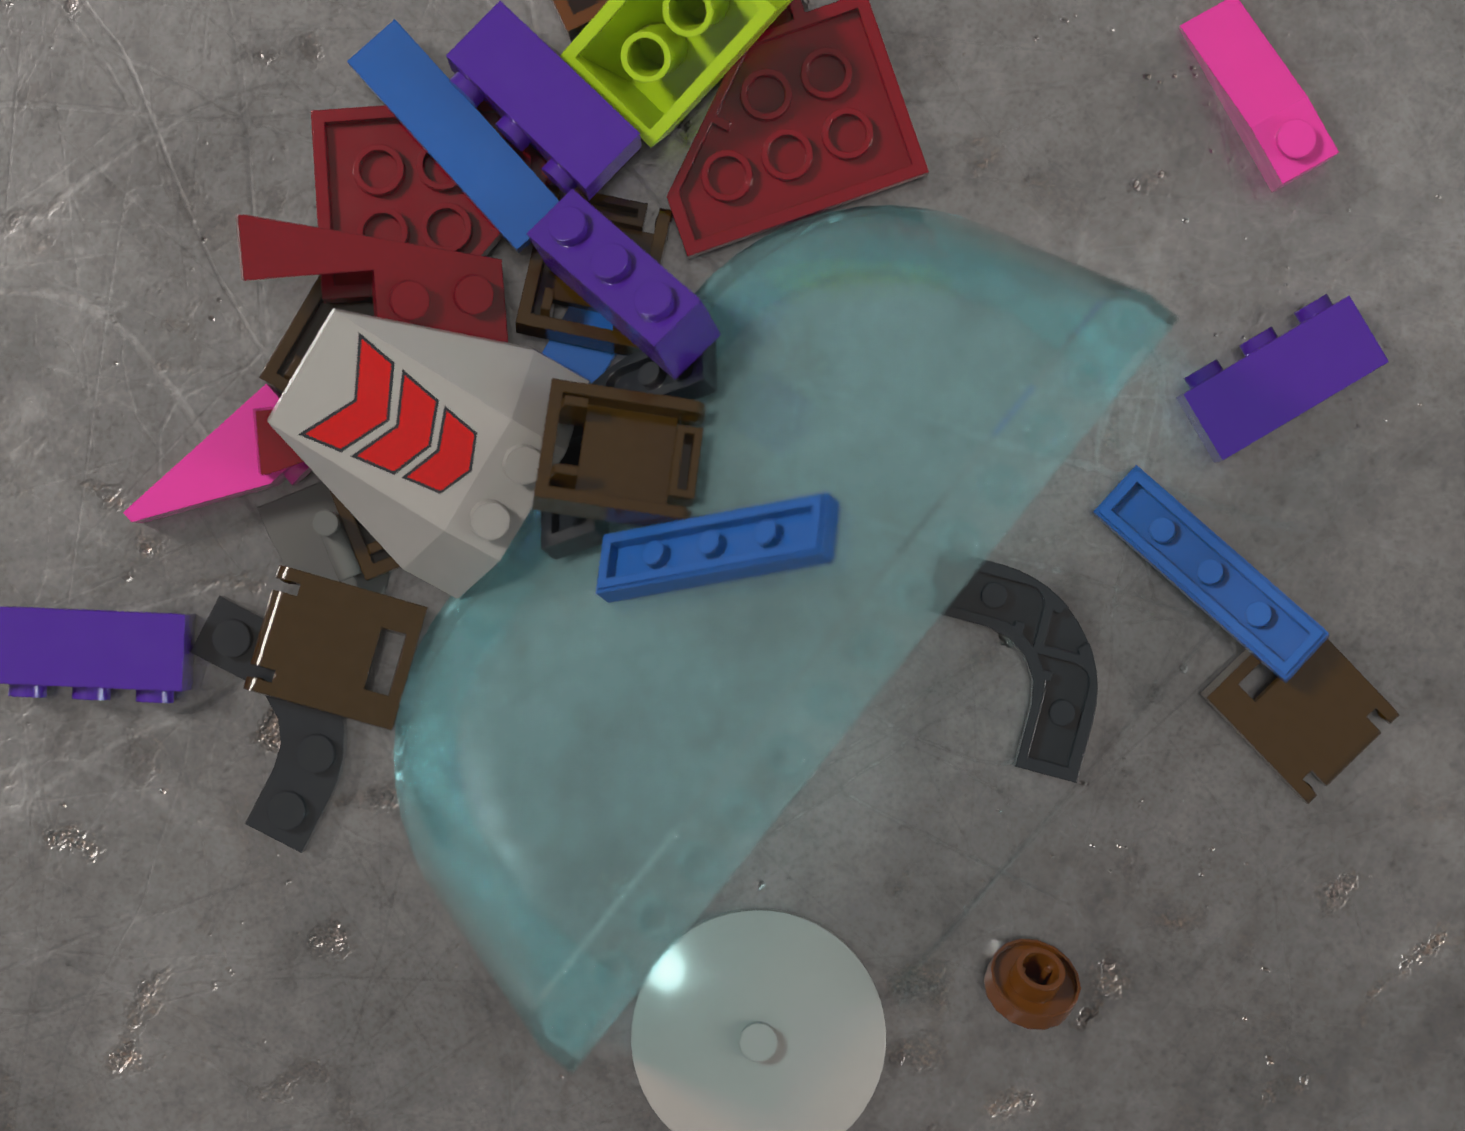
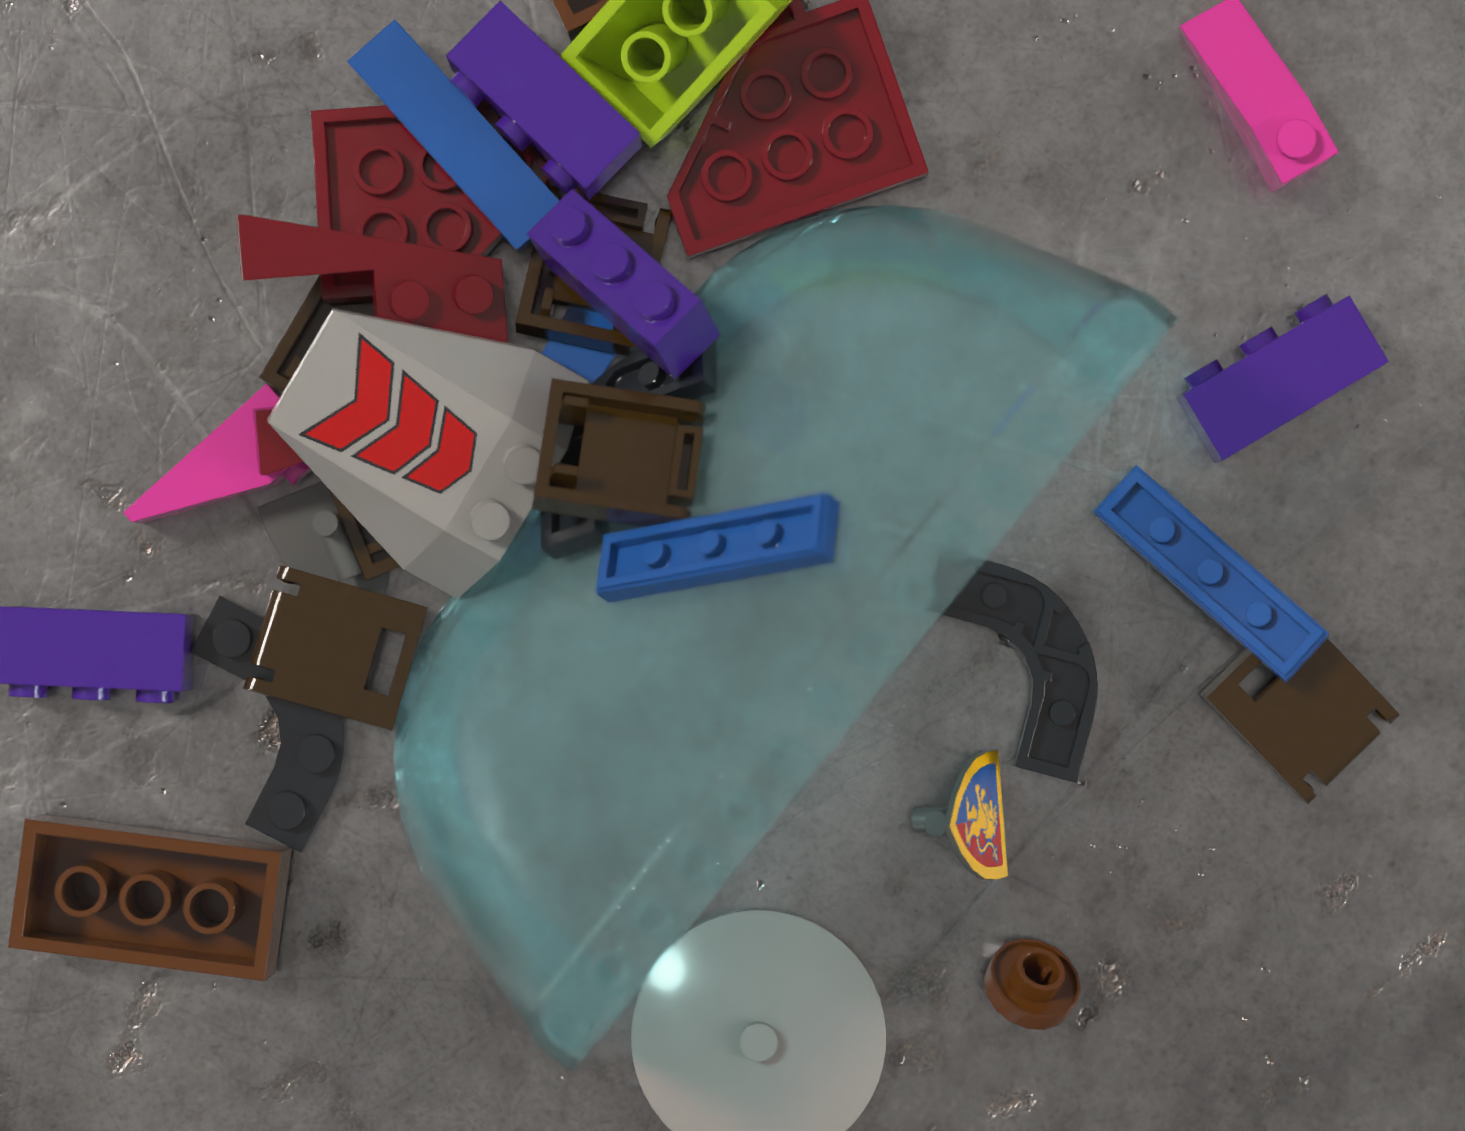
(150, 897): none -> reddish brown brick
(972, 818): none -> shield

